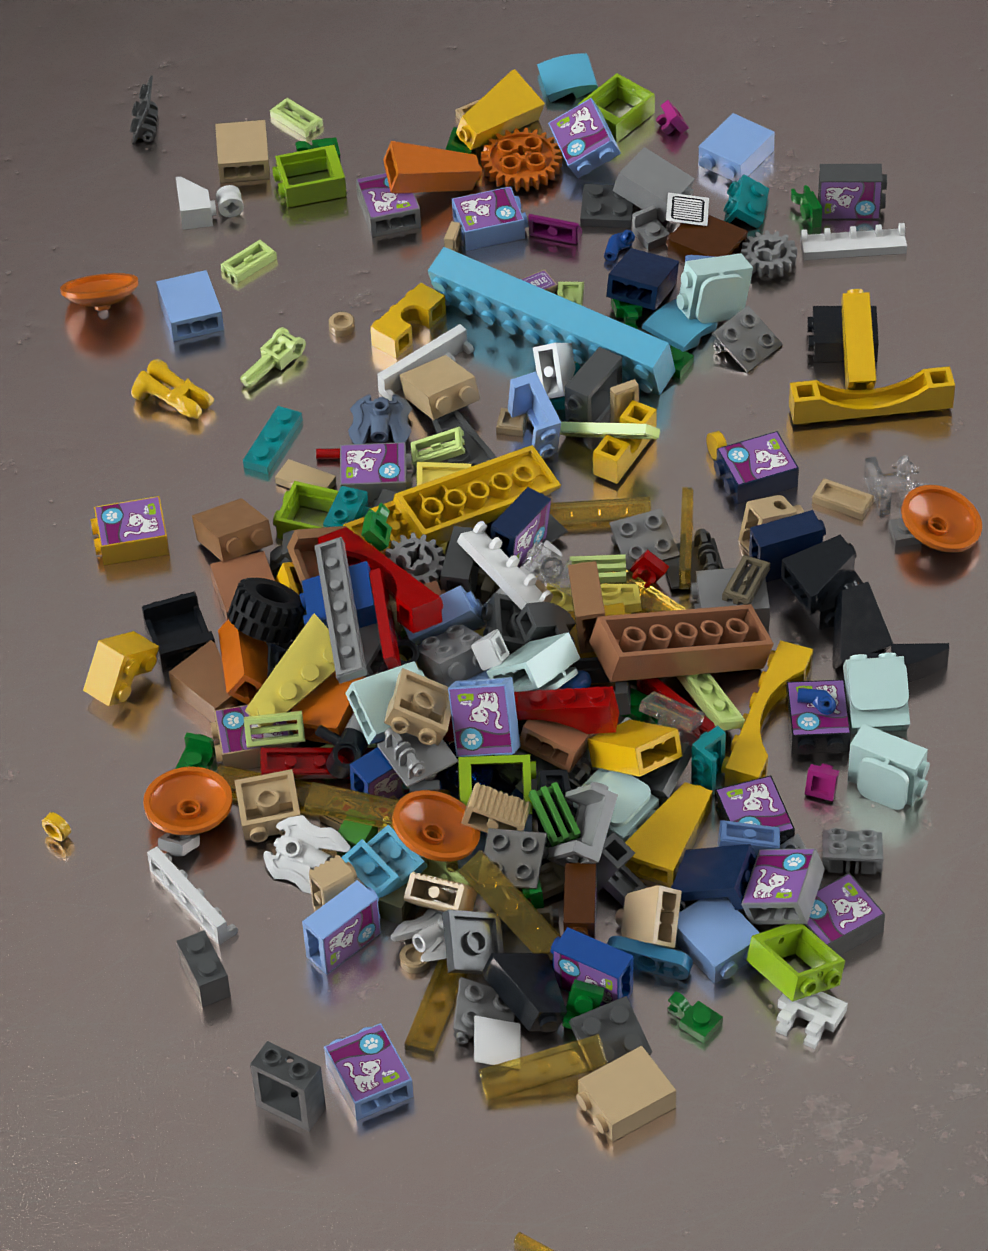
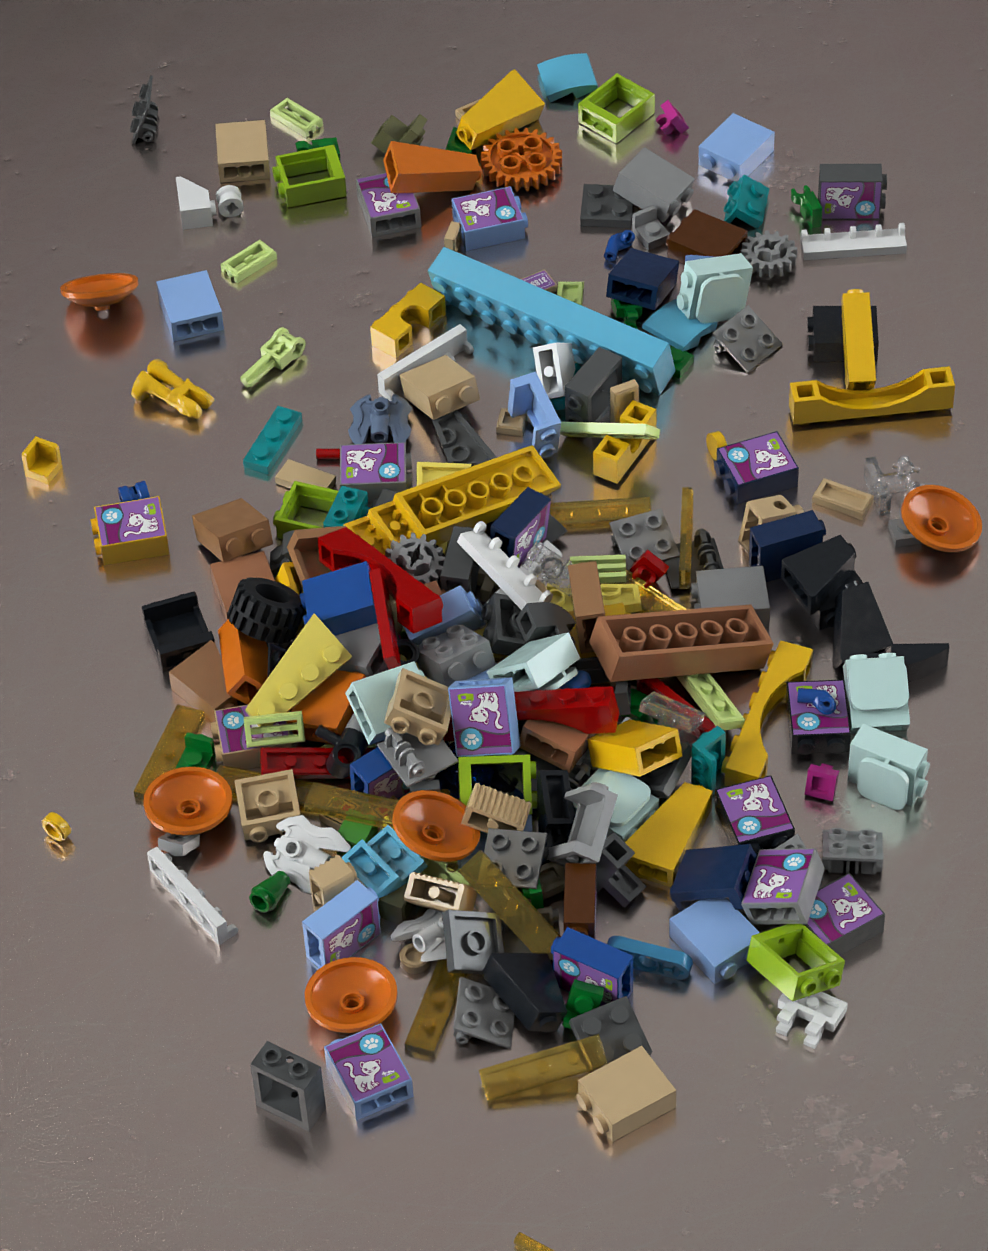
(41, 460): none -> yellow panel
(116, 664): yellow brick -> none
(135, 492): none -> blue wheel
(170, 746): none -> clear yellow tile
(203, 968): dark grey brick -> none
(269, 892): none -> green cone
(340, 610): light grey tile -> none
(341, 324): tan tile -> none
(351, 994): none -> orange dish
(375, 528): green plate -> none
(397, 131): none -> olive brick
(438, 451): yellowish green tile -> none
(490, 650): white slope -> none
(496, 1040): white sticker -> none
(546, 792): bright green tile -> none
(554, 229): magenta slope -> none
(584, 138): brick -> none
(651, 915): tan torso -> none
(687, 209): white sticker -> none
(695, 1020): green plate -> none
(739, 596): dark tan tile -> none
(739, 833): medium blue slope -> none

